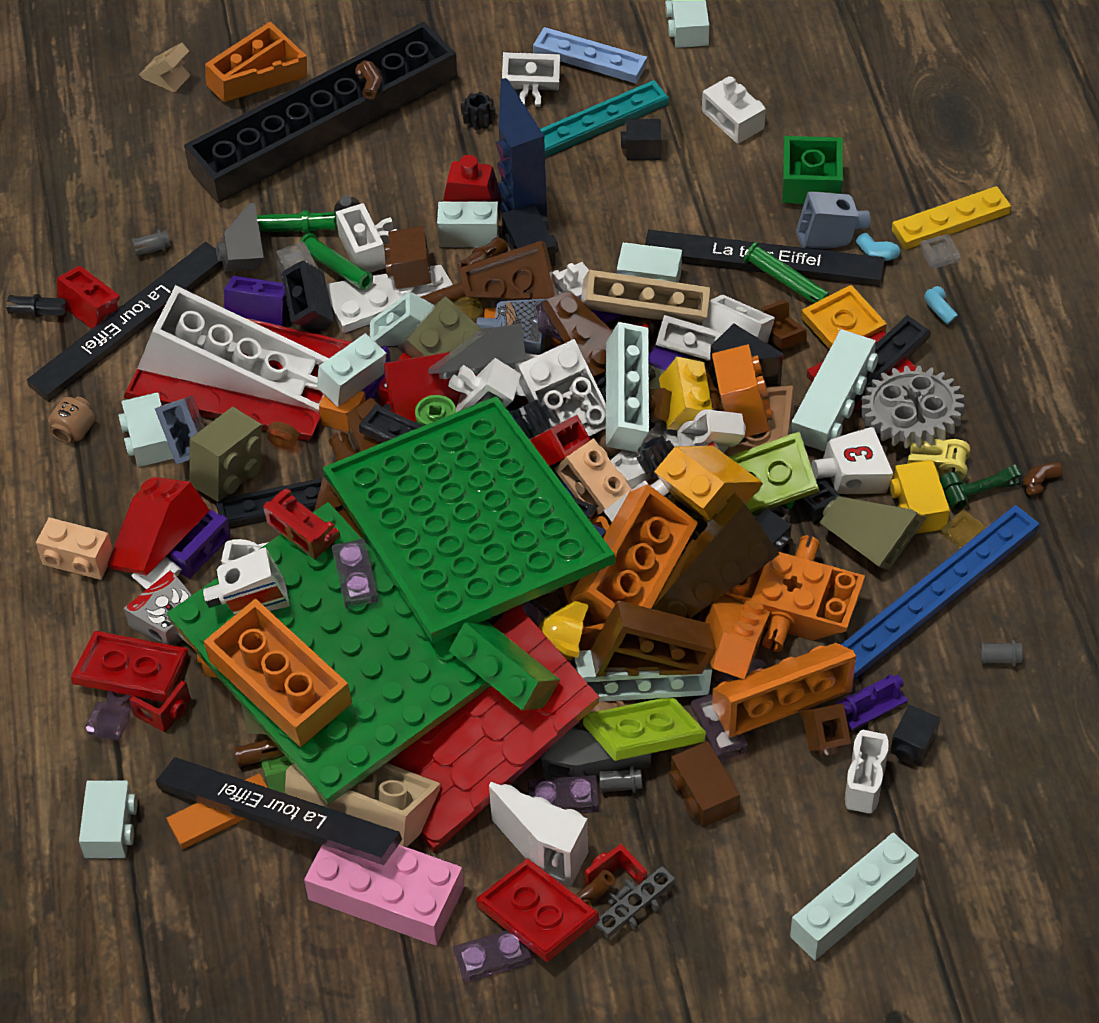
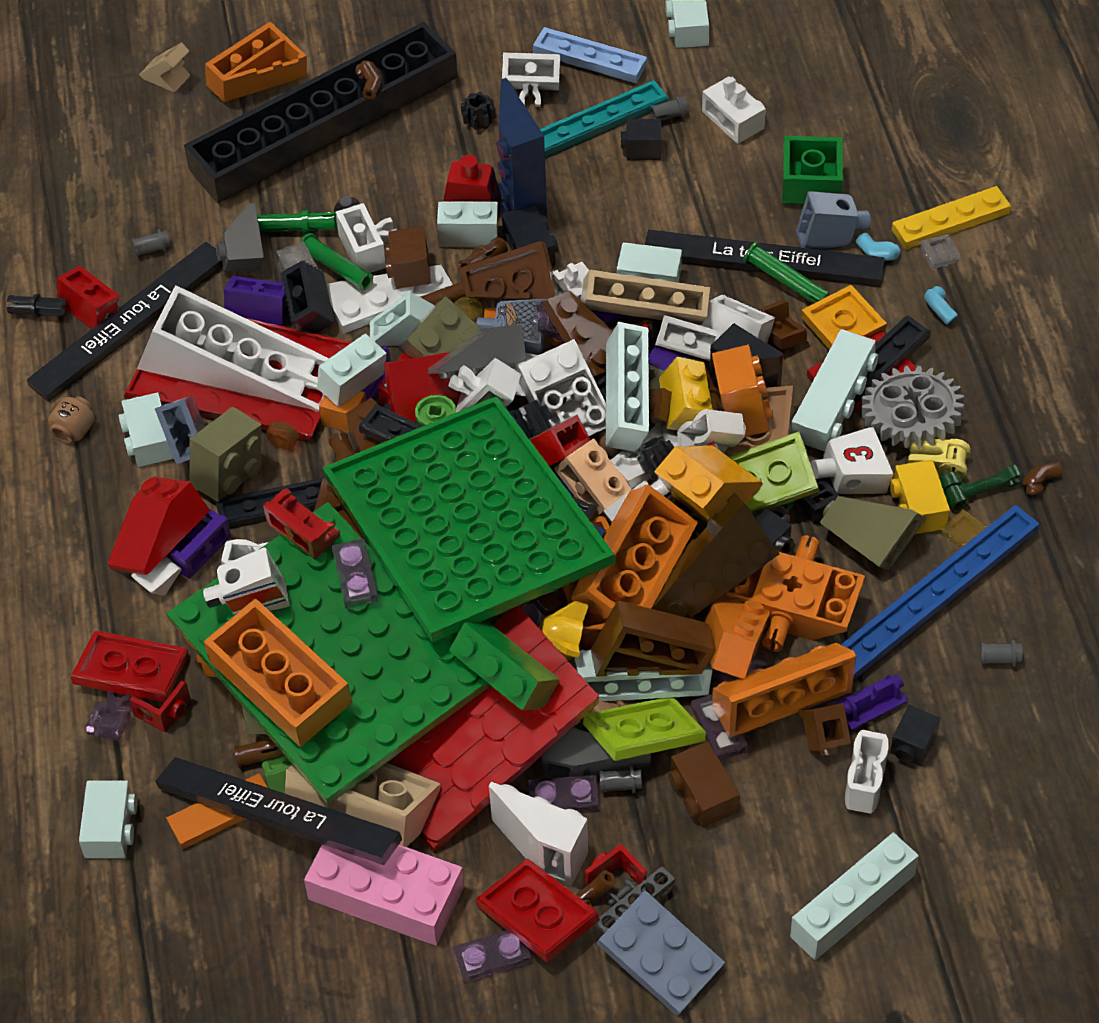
(74, 548): light nougat brick -> none
(148, 611): light grey torso -> none
(660, 953): none -> sand blue plate
(670, 109): none -> dark grey pin

